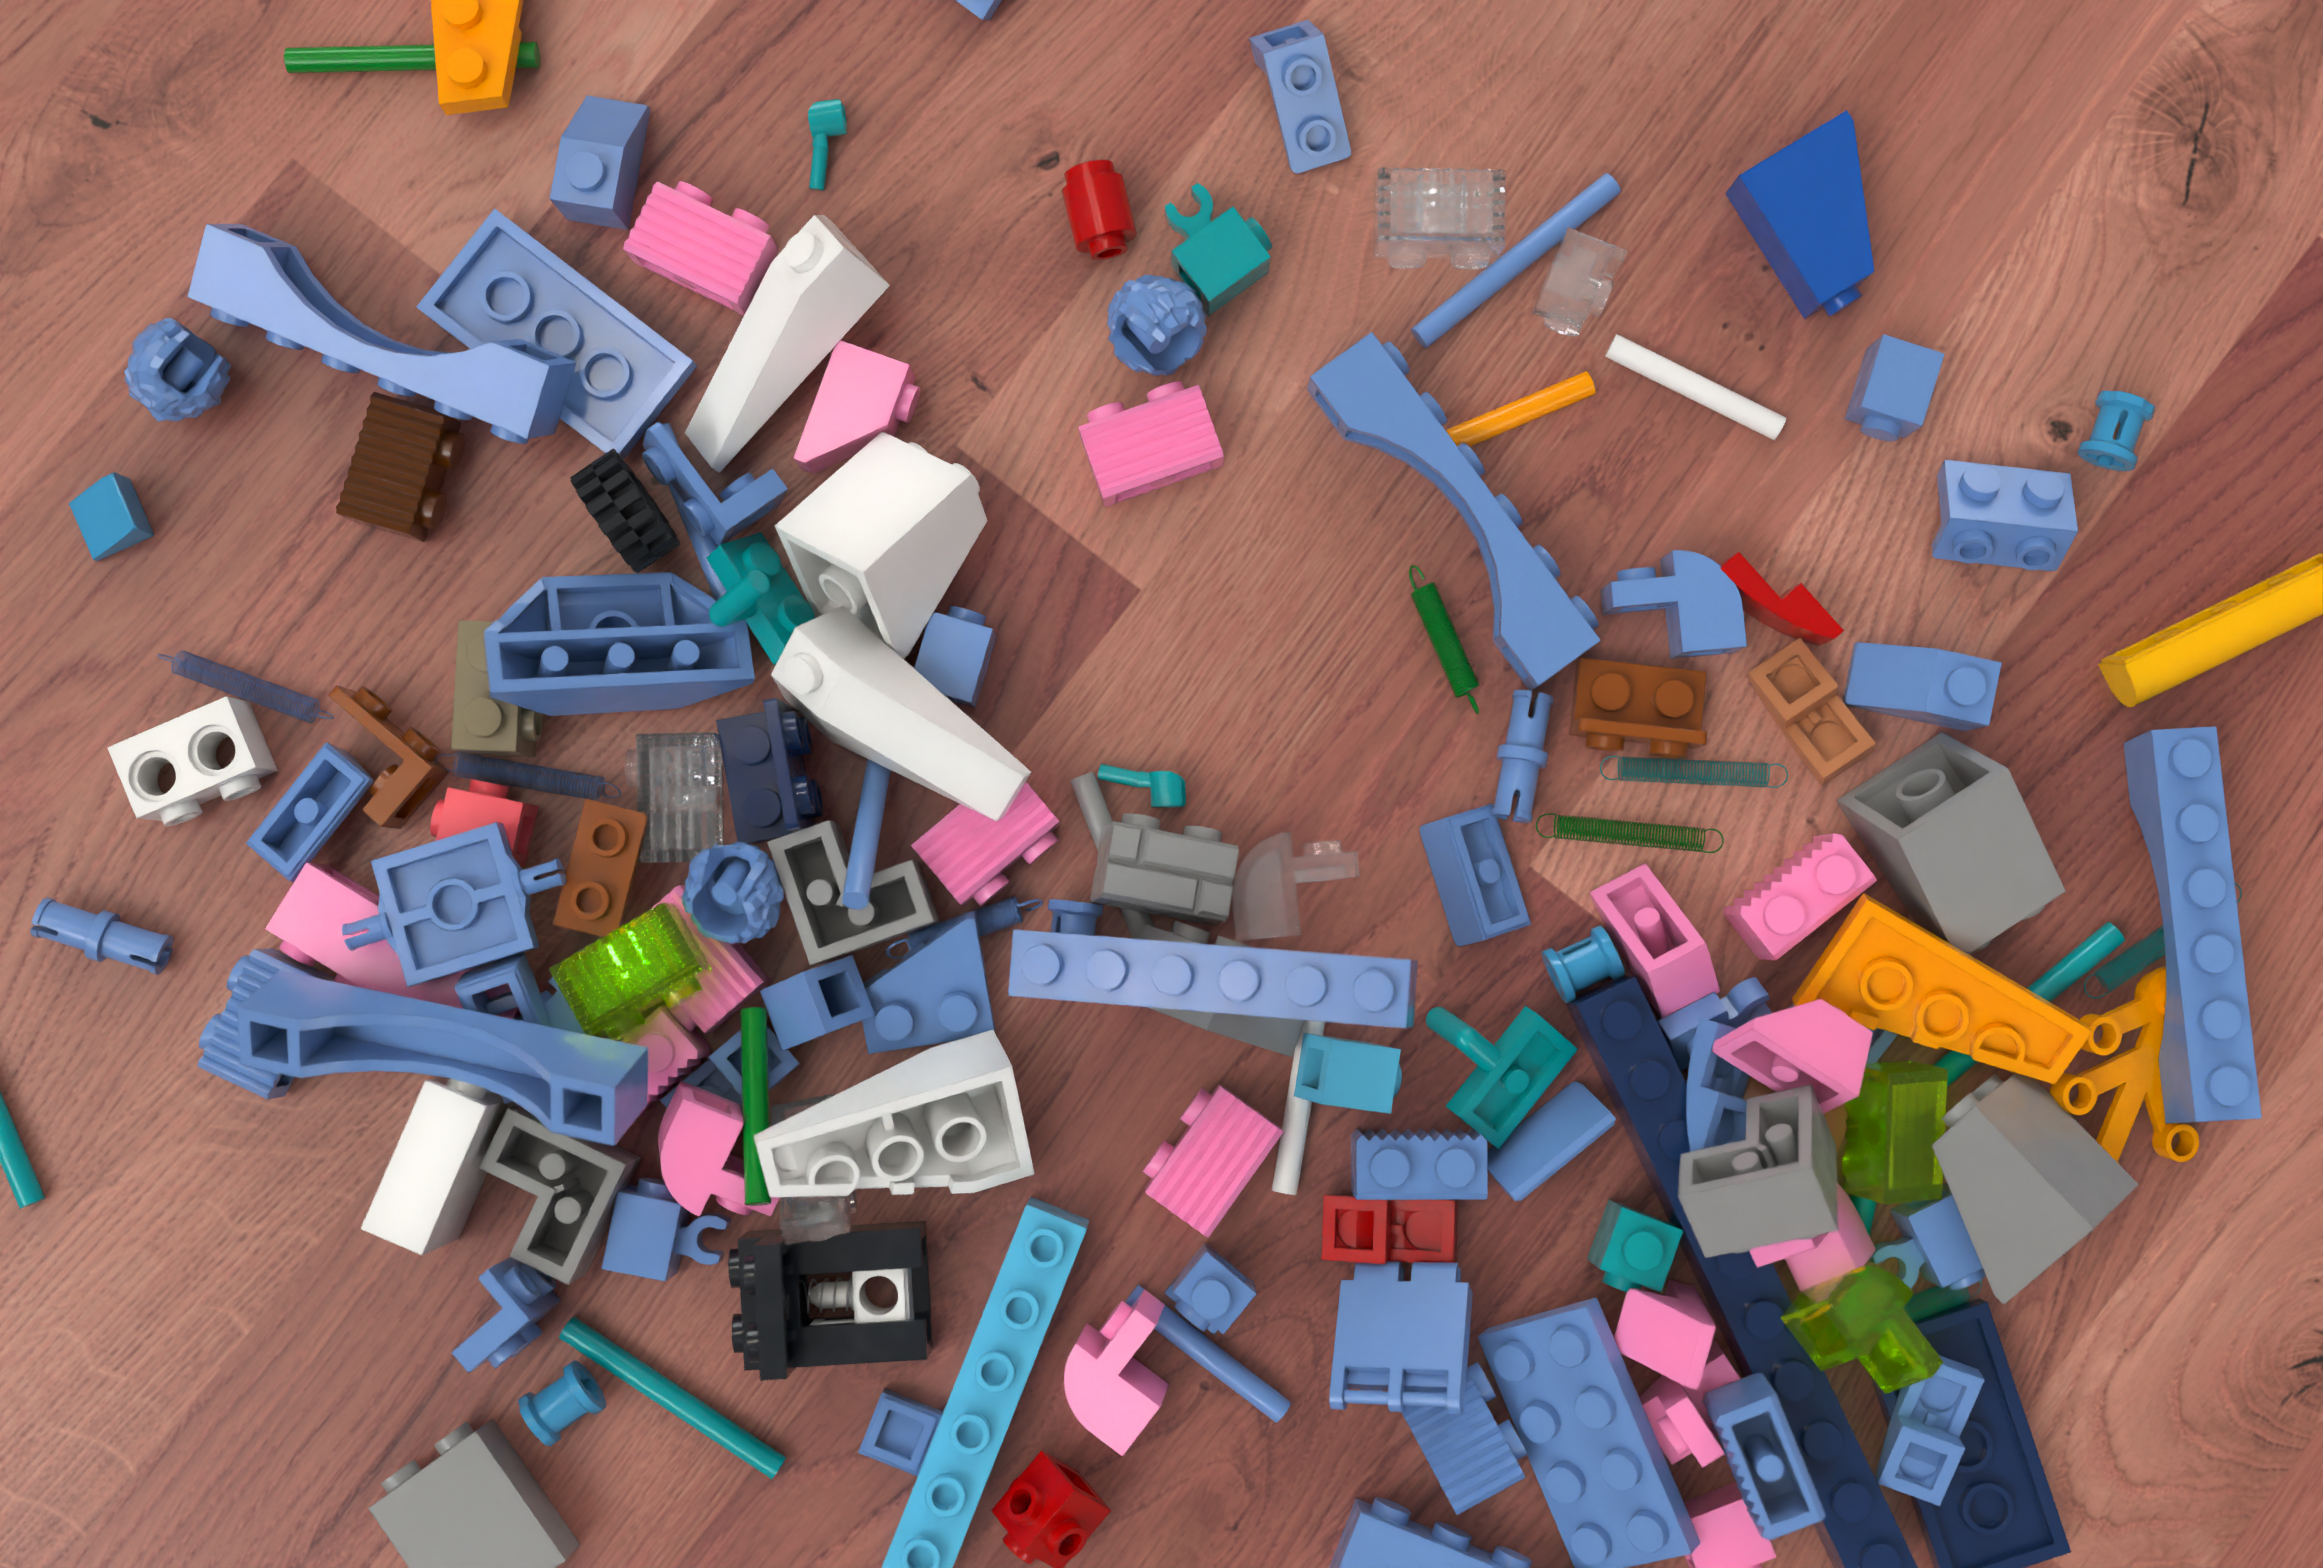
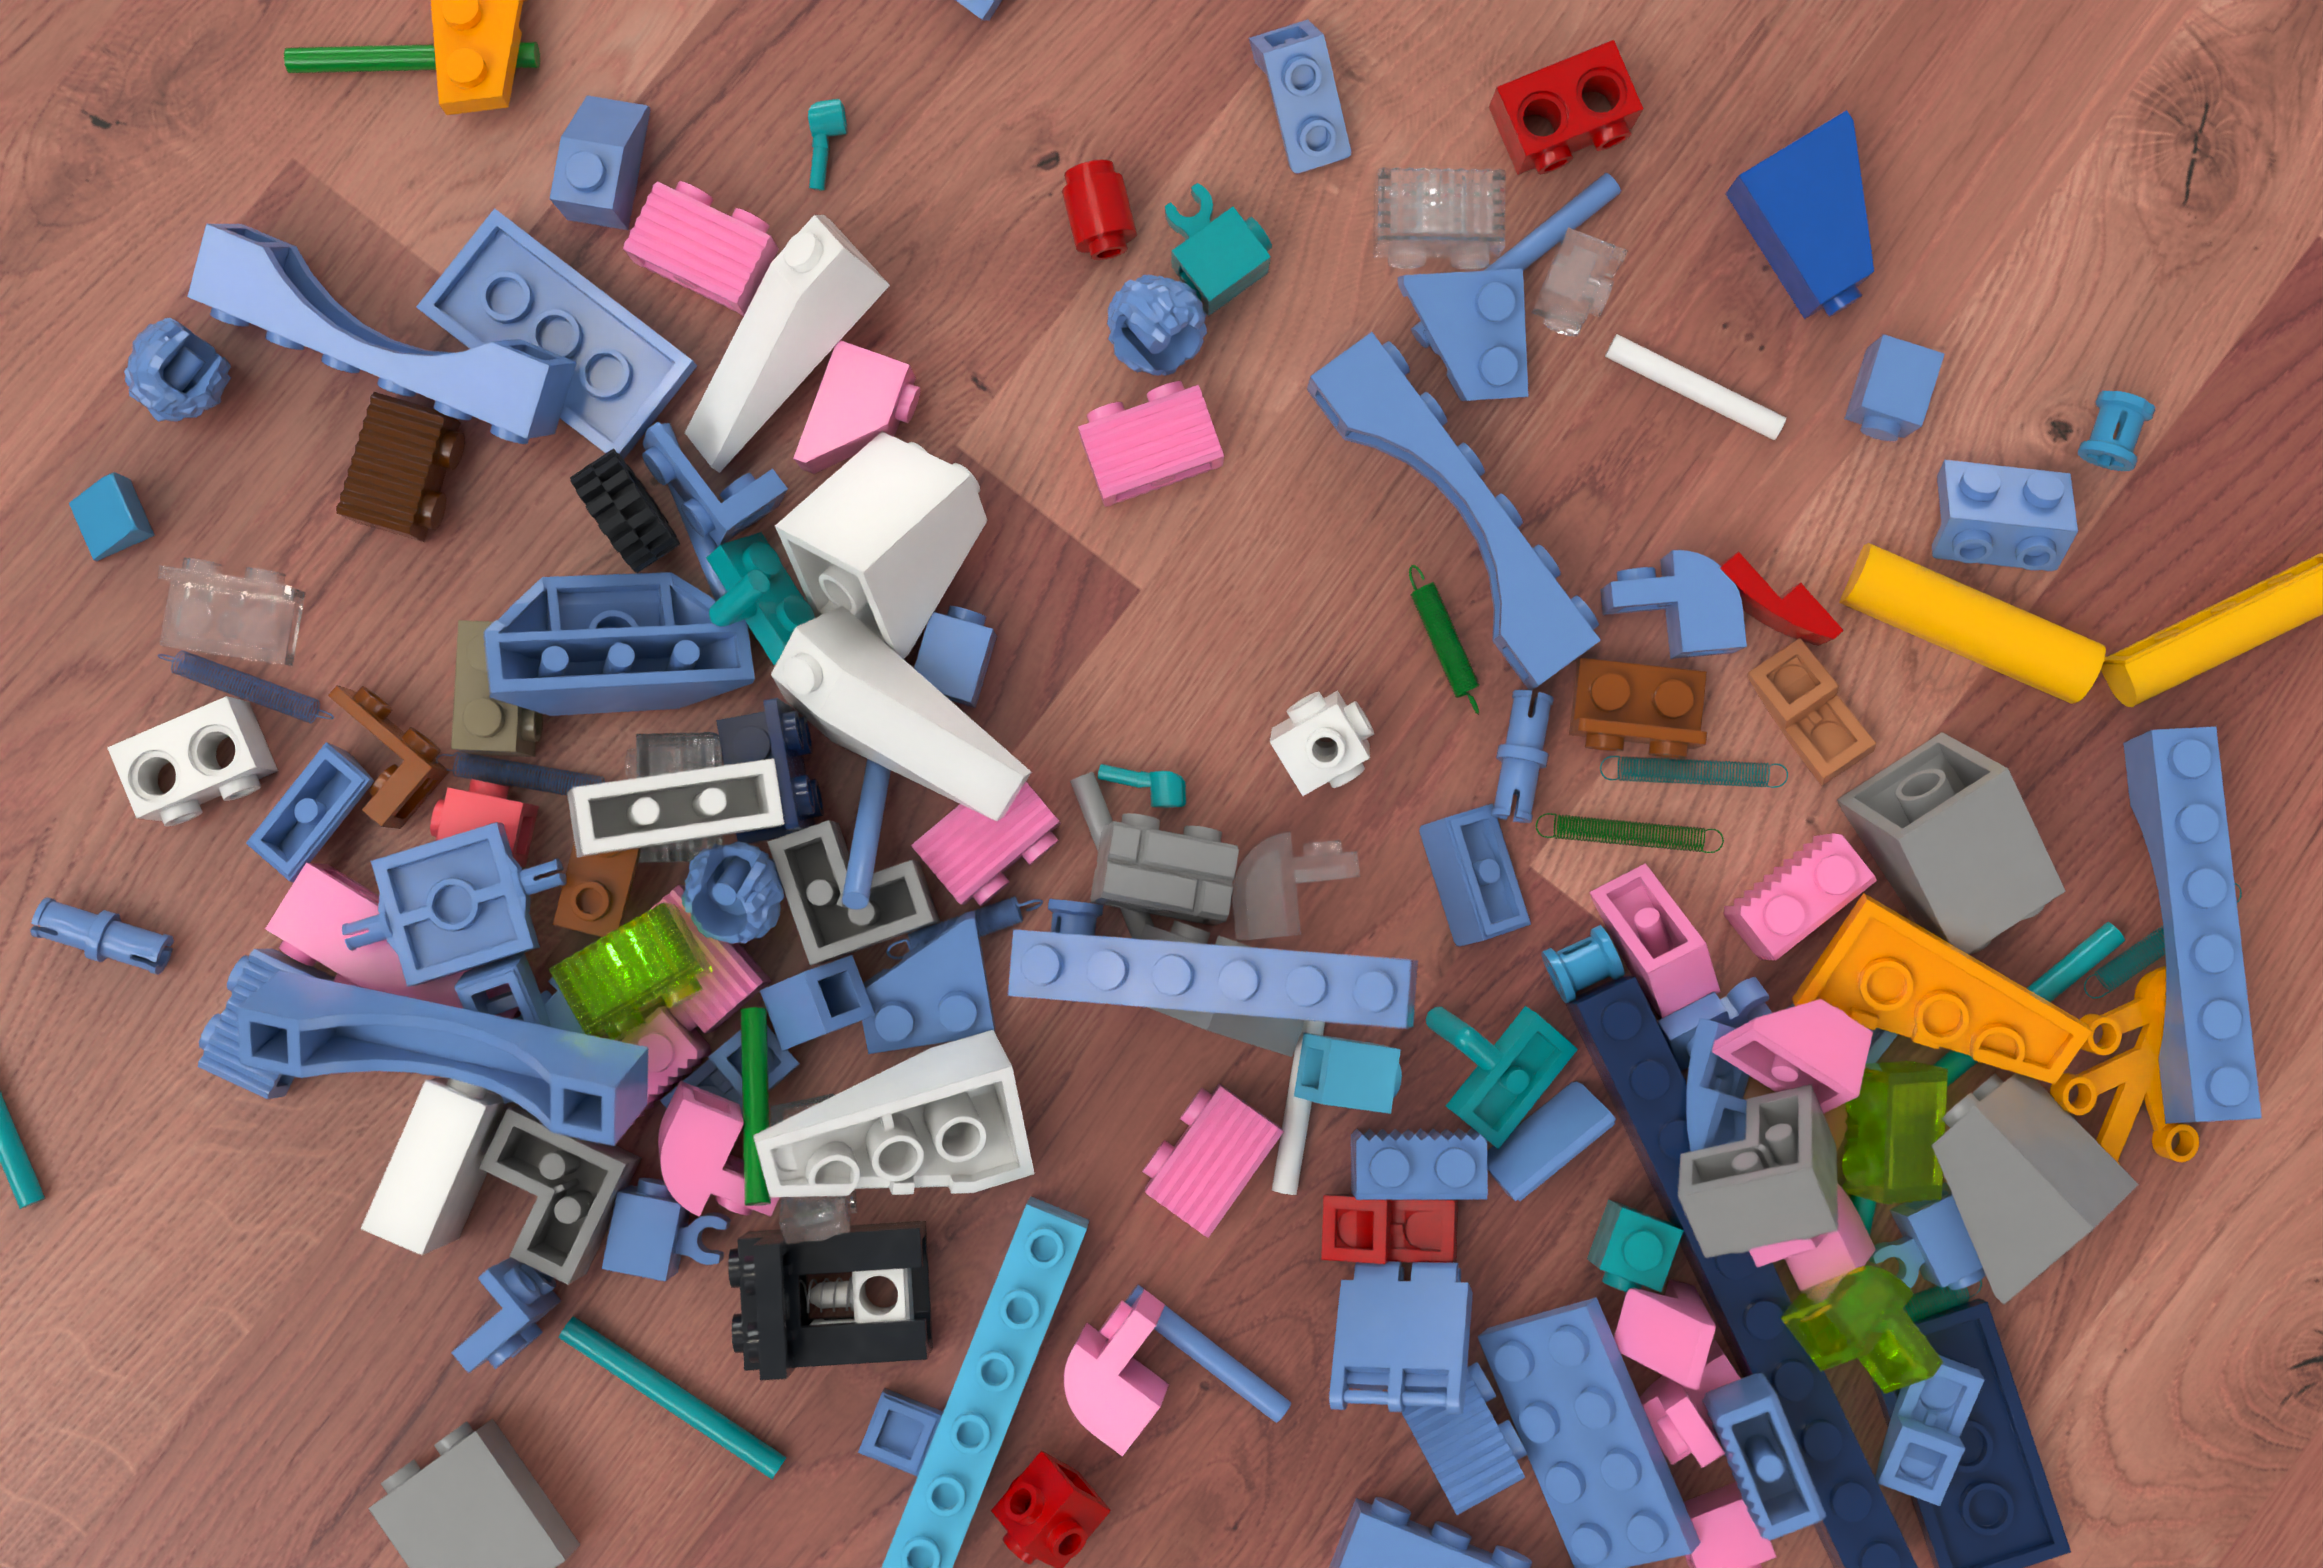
(230, 614): none -> clear bracket
(562, 1403): dark azure bush -> none
(675, 807): none -> white brick
(1211, 1291): medium blue brick -> none
(1318, 762): none -> white brick
(1475, 328): none -> medium blue wing
(1523, 410): light orange bar -> none
(1557, 96): none -> red brick
(1922, 685): medium blue slope -> none
(1973, 624): none -> yellow brick

